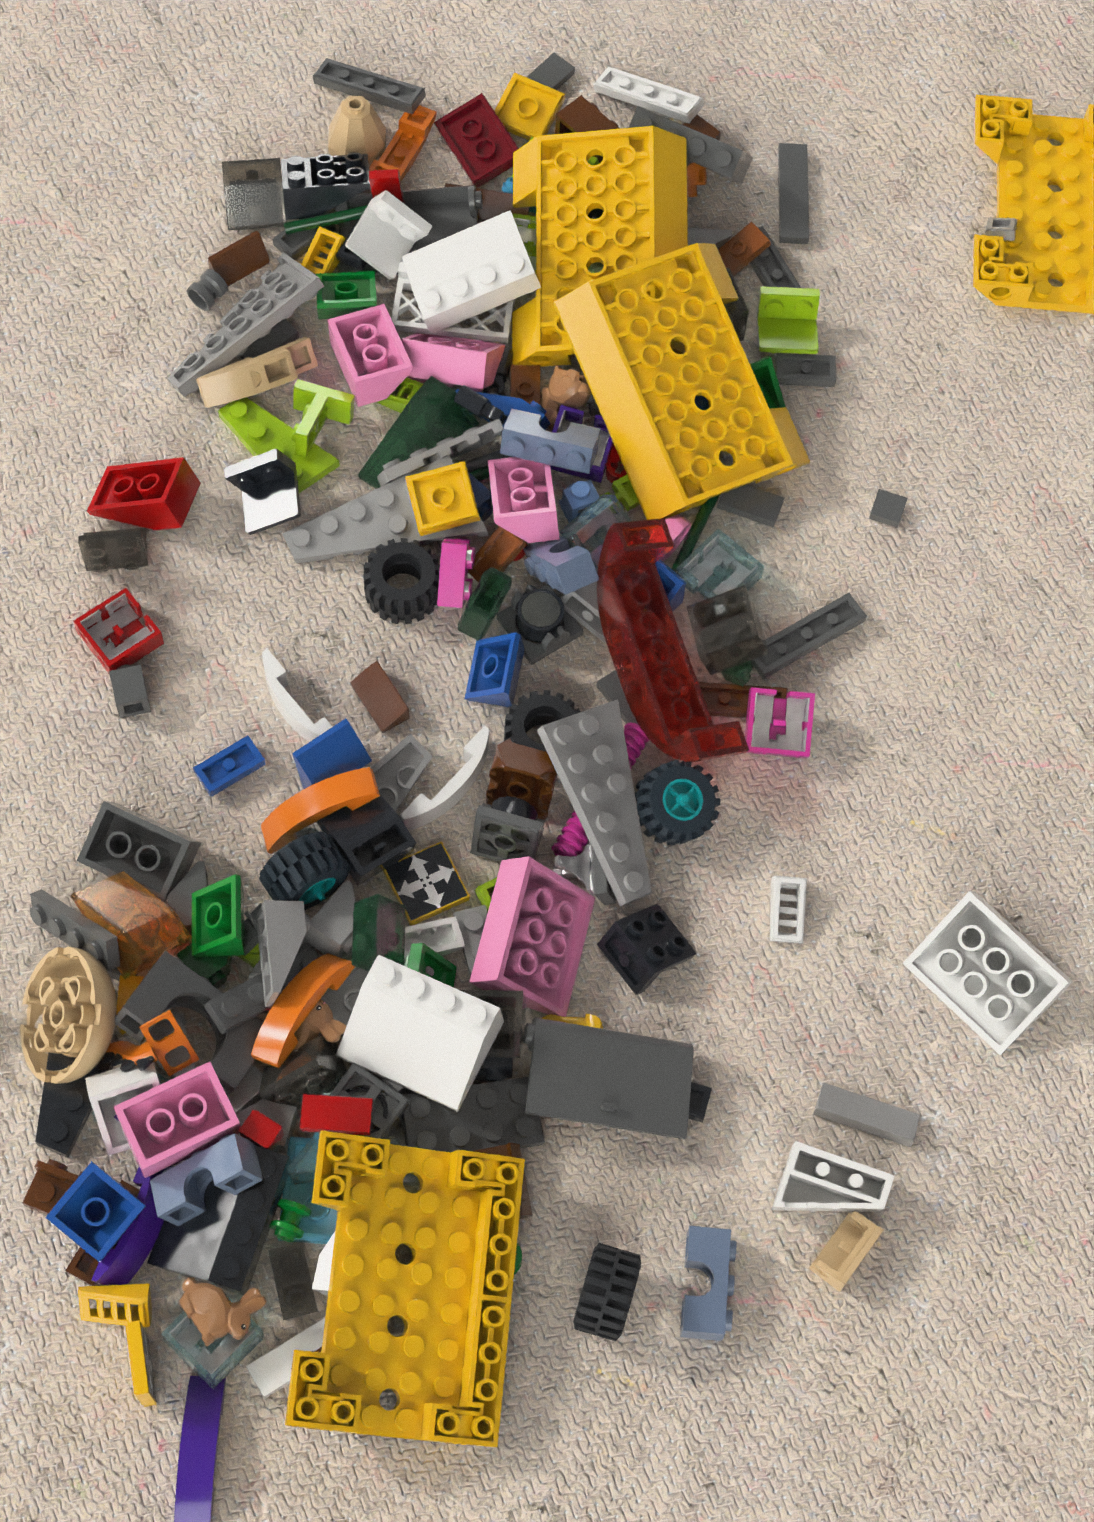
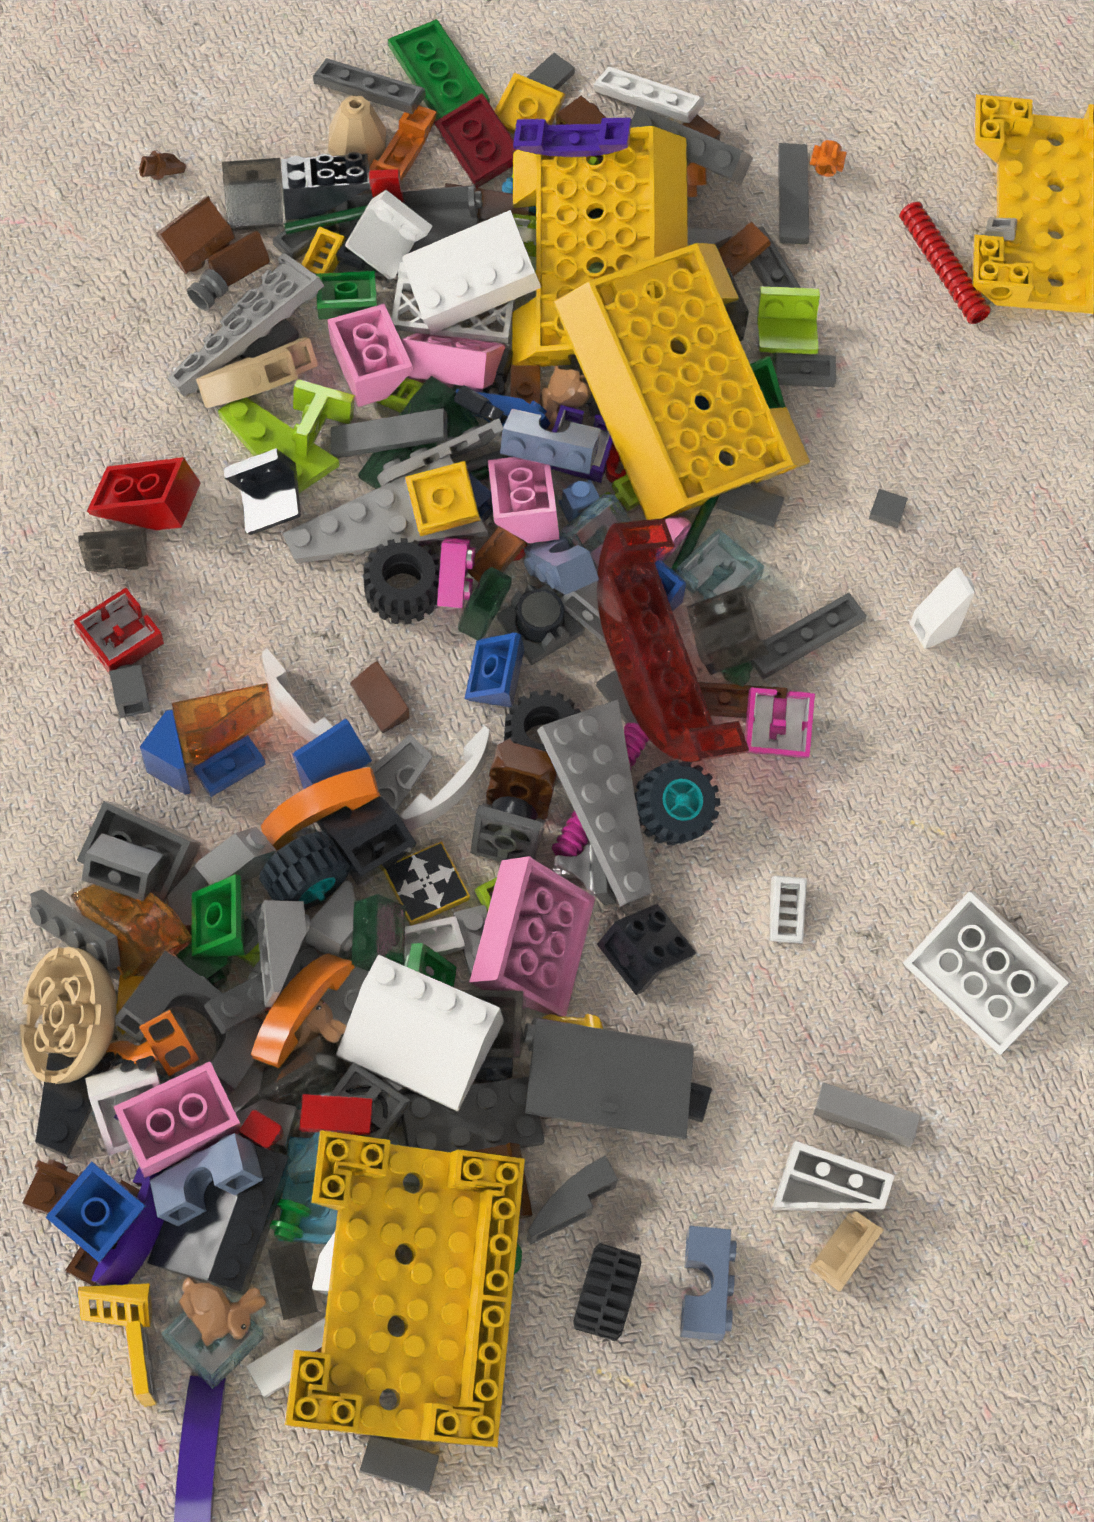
(122, 867): none -> dark grey brick
(159, 165): none -> reddish brown piece
(164, 754): none -> blue slope
(196, 235): none -> reddish brown slope
(219, 720): none -> clear orange slope
(240, 854): none -> light grey slope
(389, 433): none -> dark grey tile
(399, 1464): none -> dark grey tile
(437, 66): none -> green tile
(572, 140): none -> dark purple slope
(573, 1199): none -> dark grey slope
(828, 158): none -> orange gear
(943, 610): none -> white slope
(944, 262): none -> red piece

